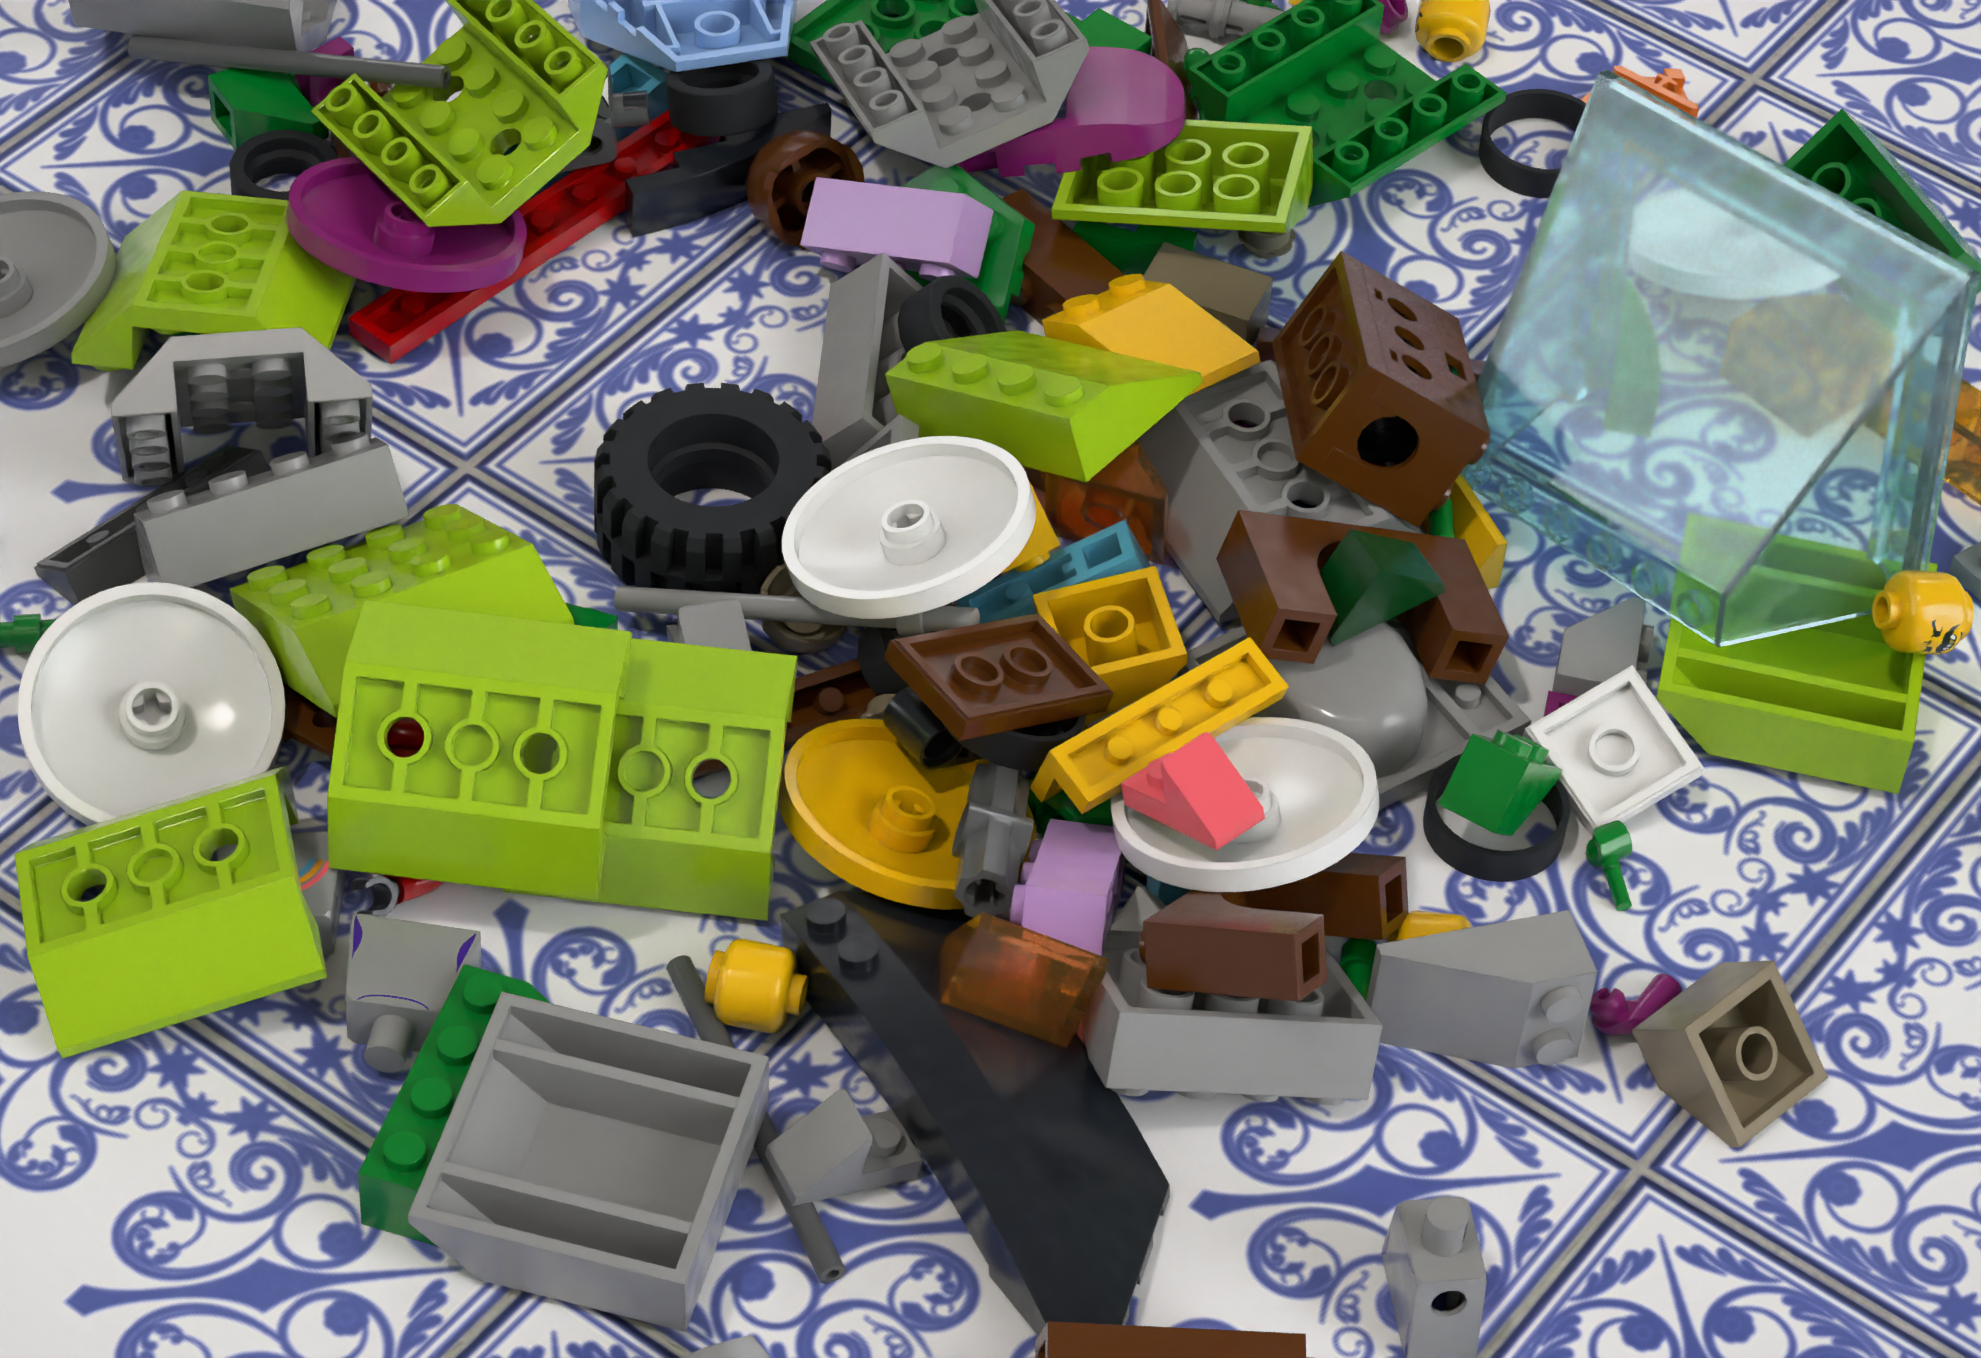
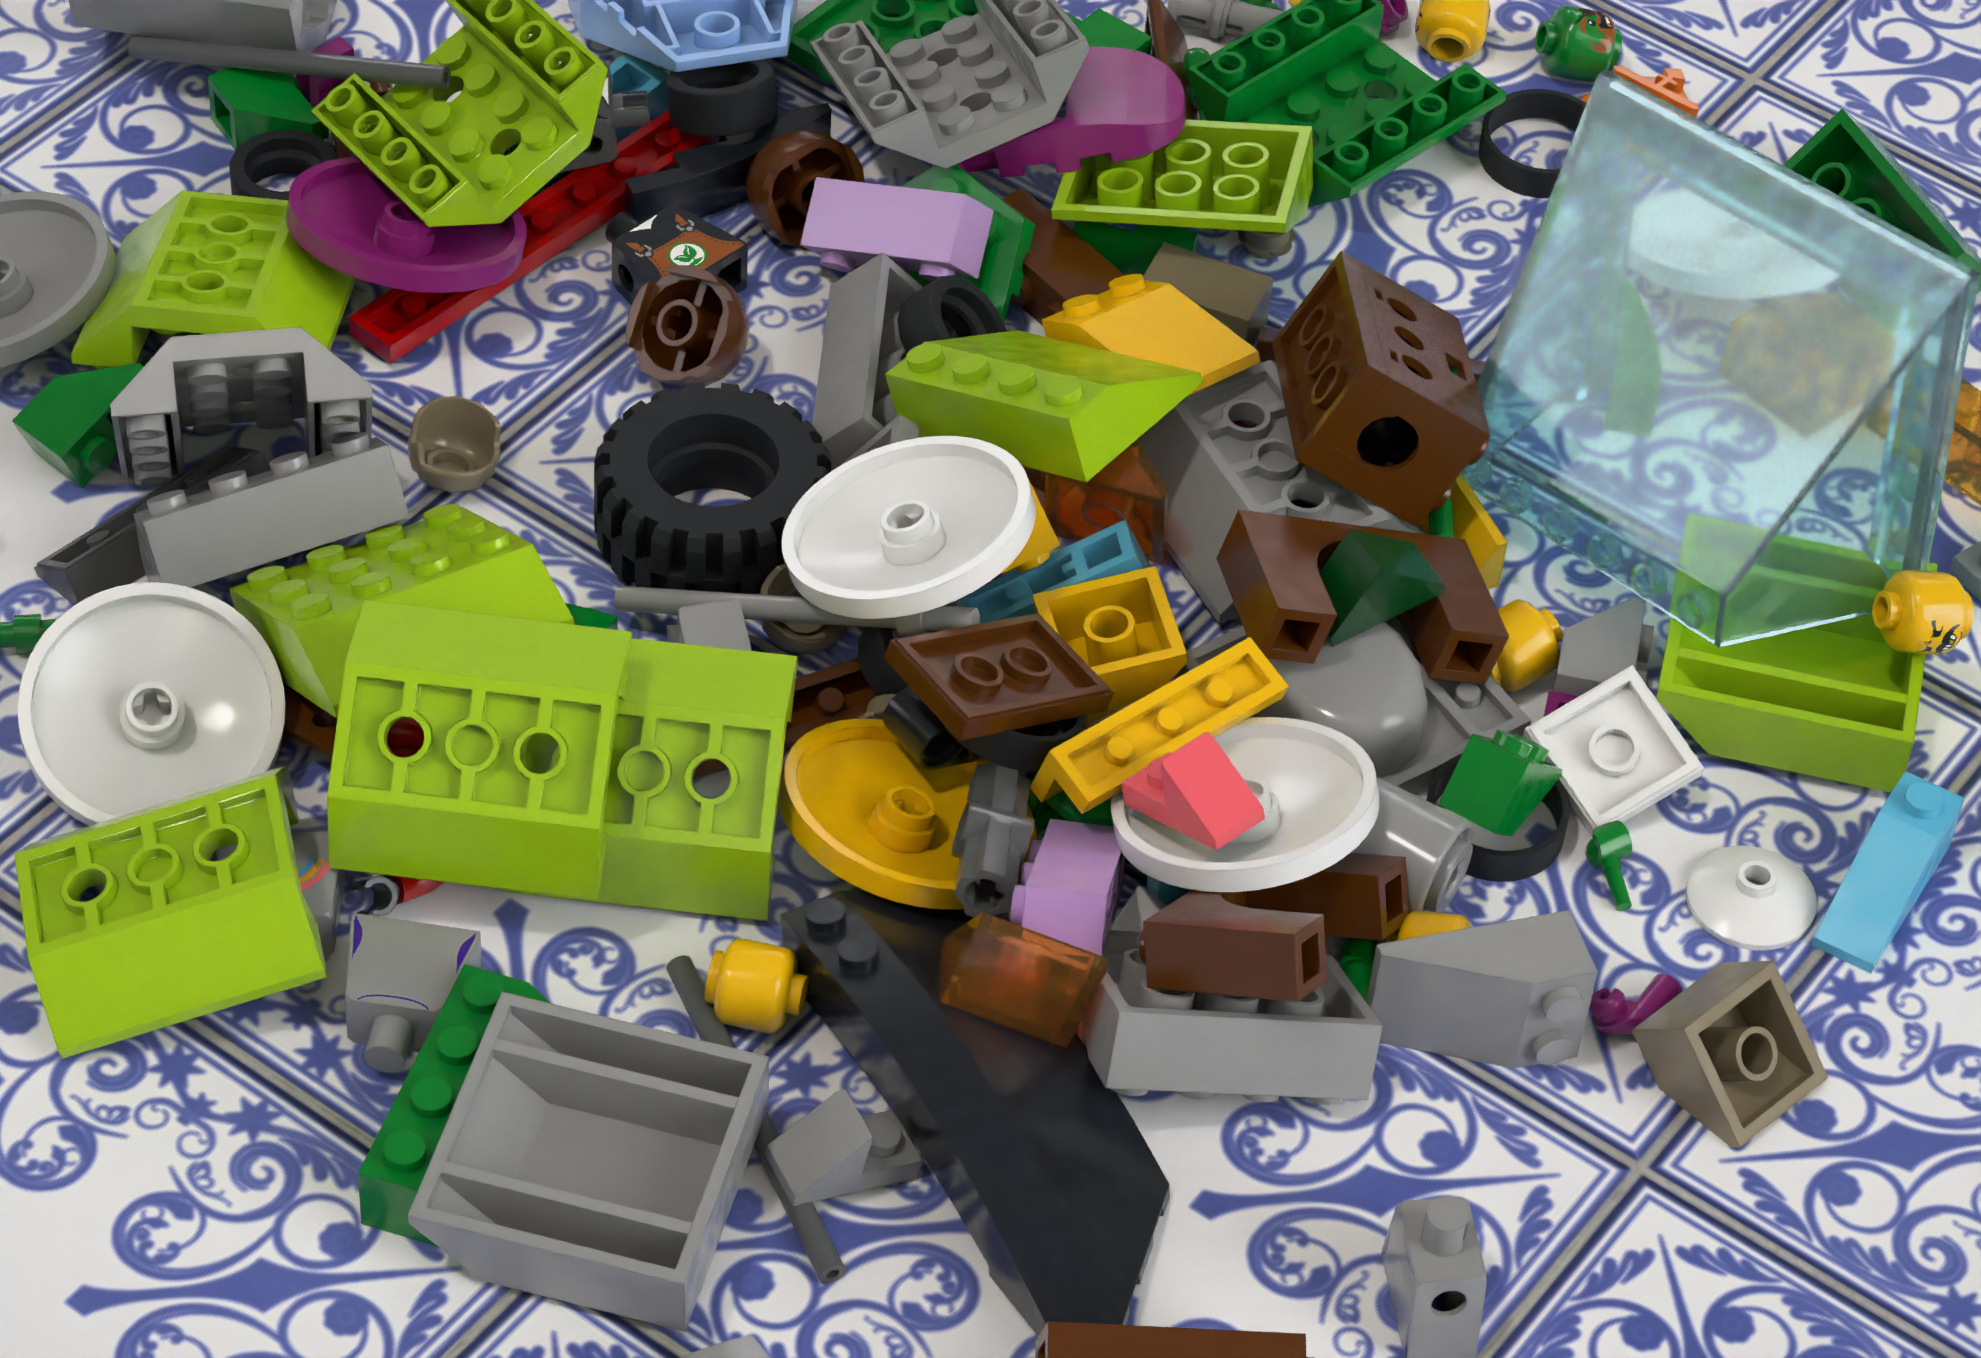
(73, 422): none -> green slope
(454, 444): none -> dark tan hair
(669, 239): none -> torso
(687, 327): none -> reddish brown cylinder
(1431, 840): none -> light grey piece
(1531, 645): none -> yellow head
(1578, 43): none -> green head
(1751, 898): none -> white dish
(1889, 871): none -> medium azure slope

